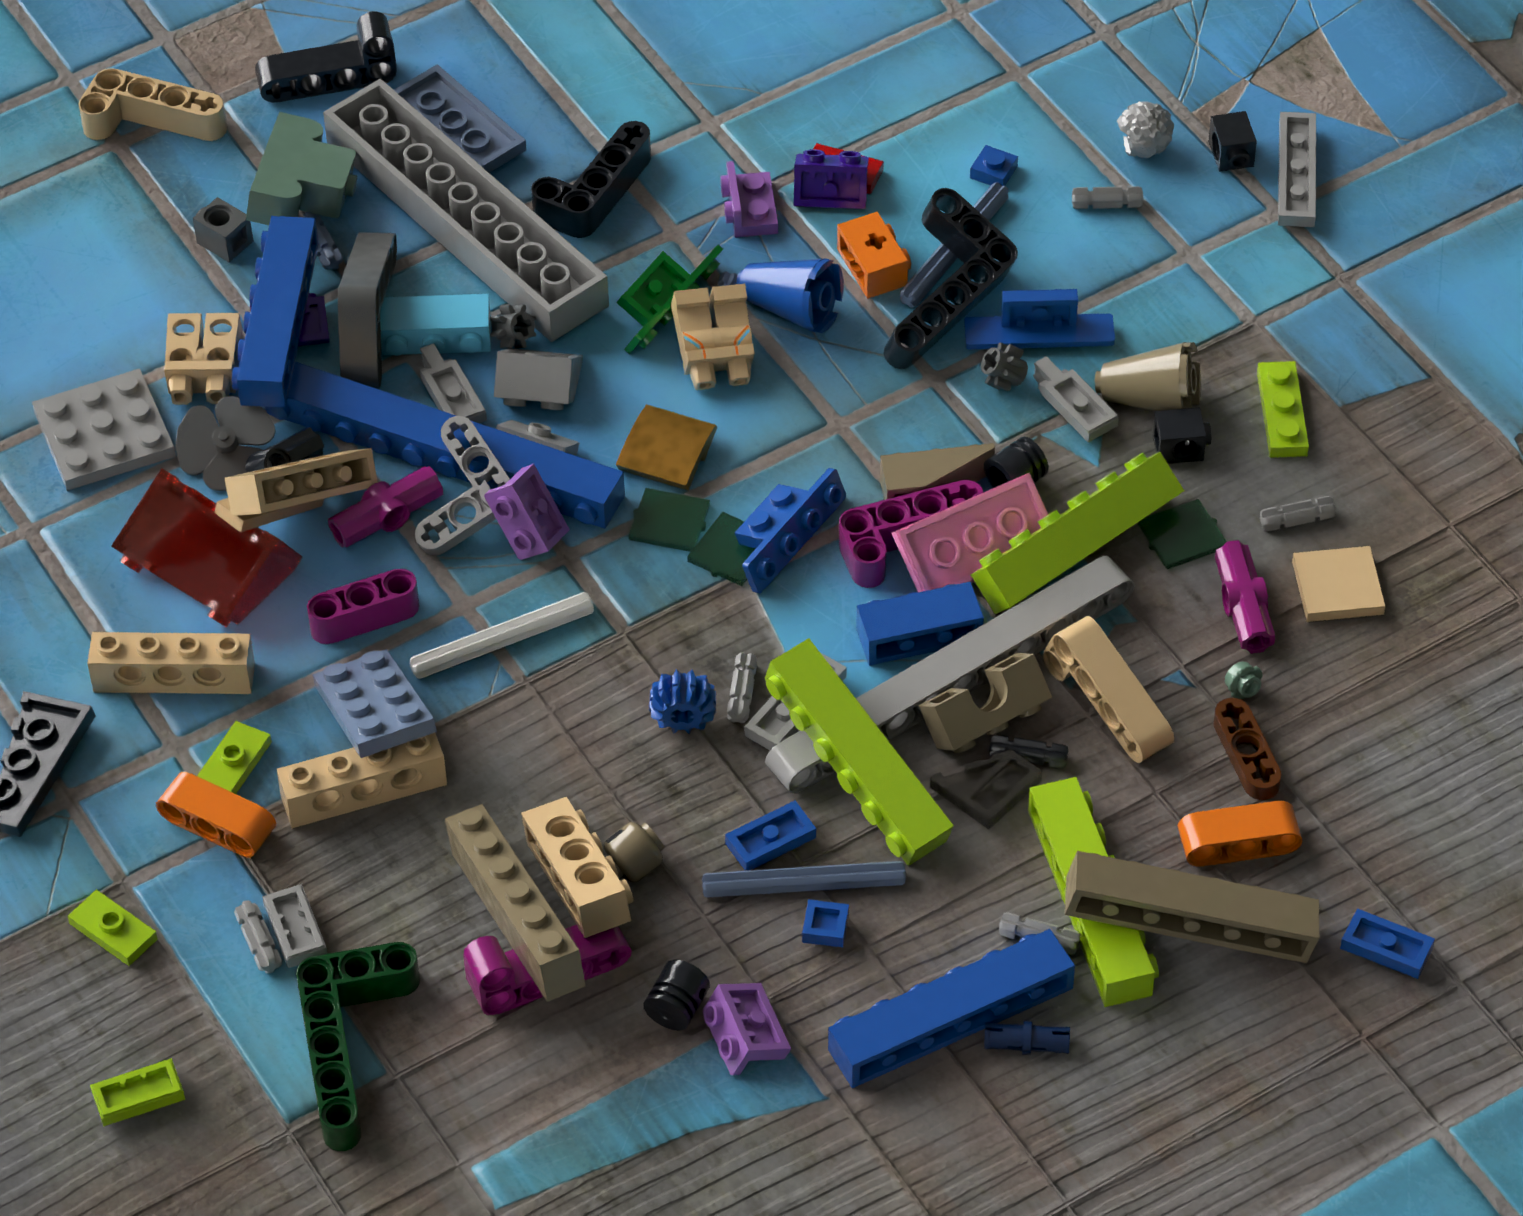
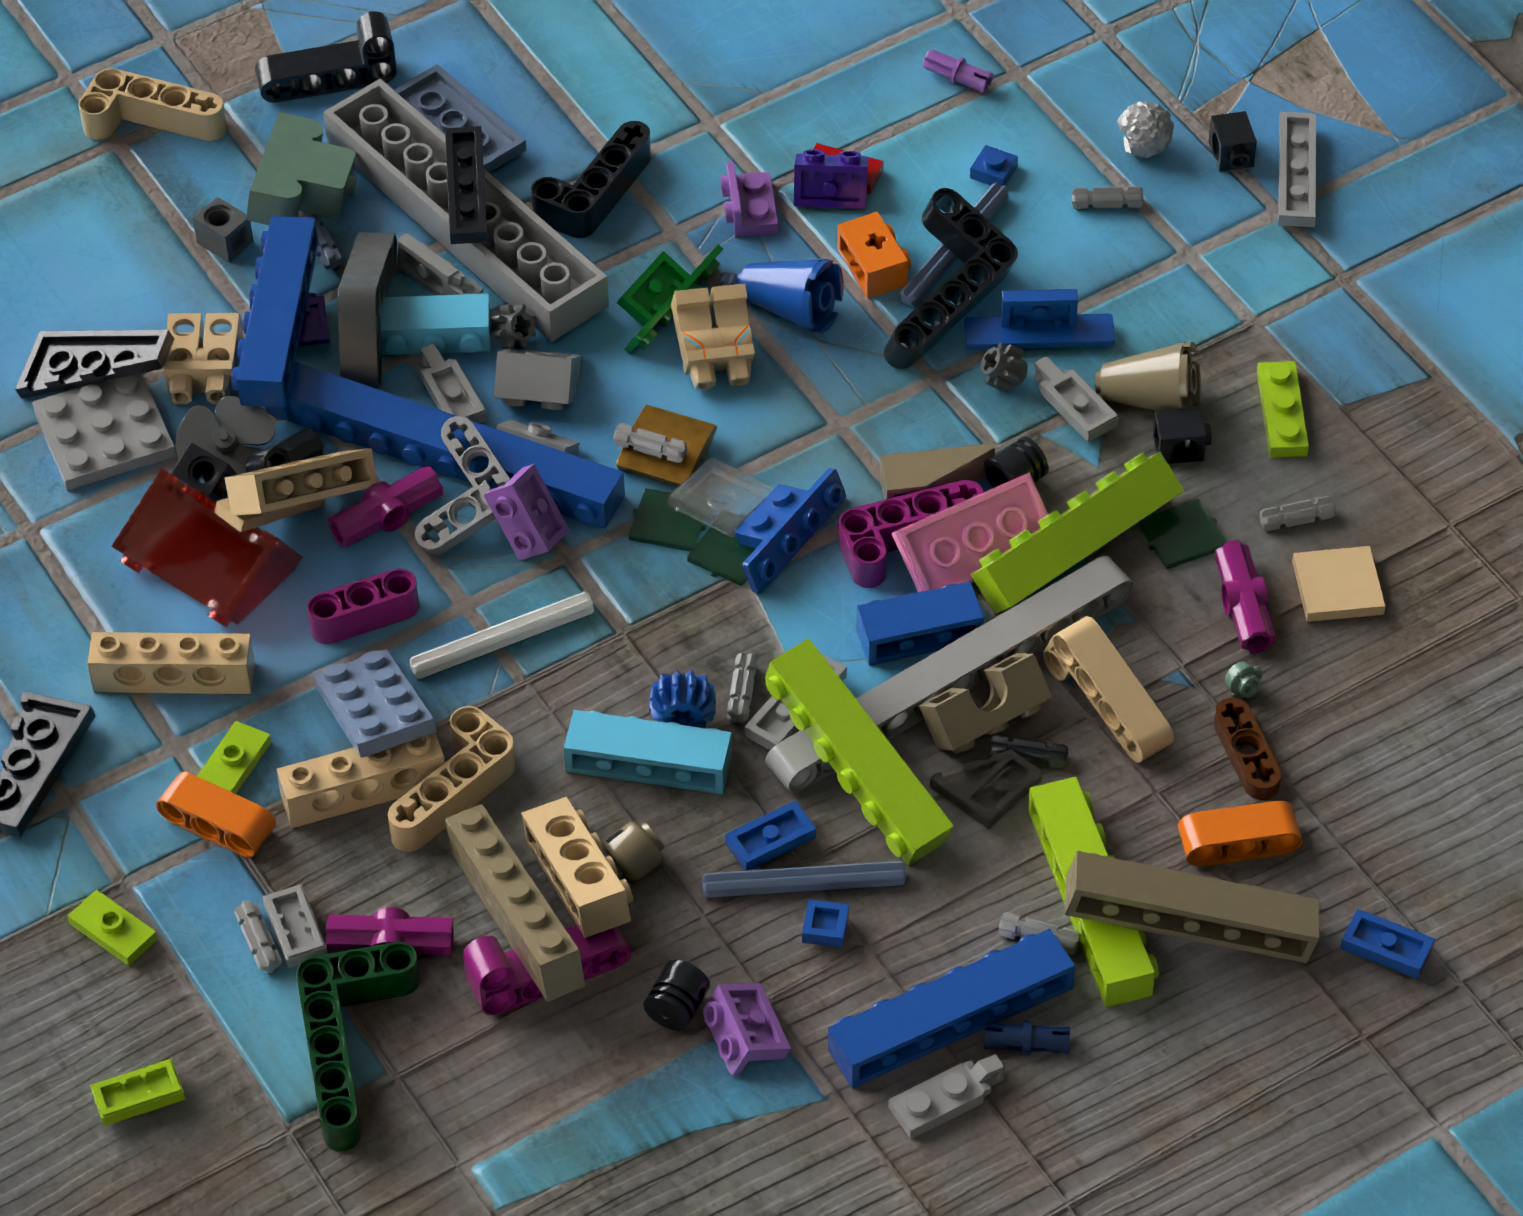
(90, 356): none -> black wing
(194, 463): none -> black brick
(390, 925): none -> magenta piece
(432, 270): none -> light grey hinge
(466, 185): none -> black plate
(480, 765): none -> tan beam
(648, 751): none -> medium azure brick
(650, 443): none -> light grey axle
(719, 496): none -> clear tile
(946, 1095): none -> light grey hinge
(958, 71): none -> medium lavender axle

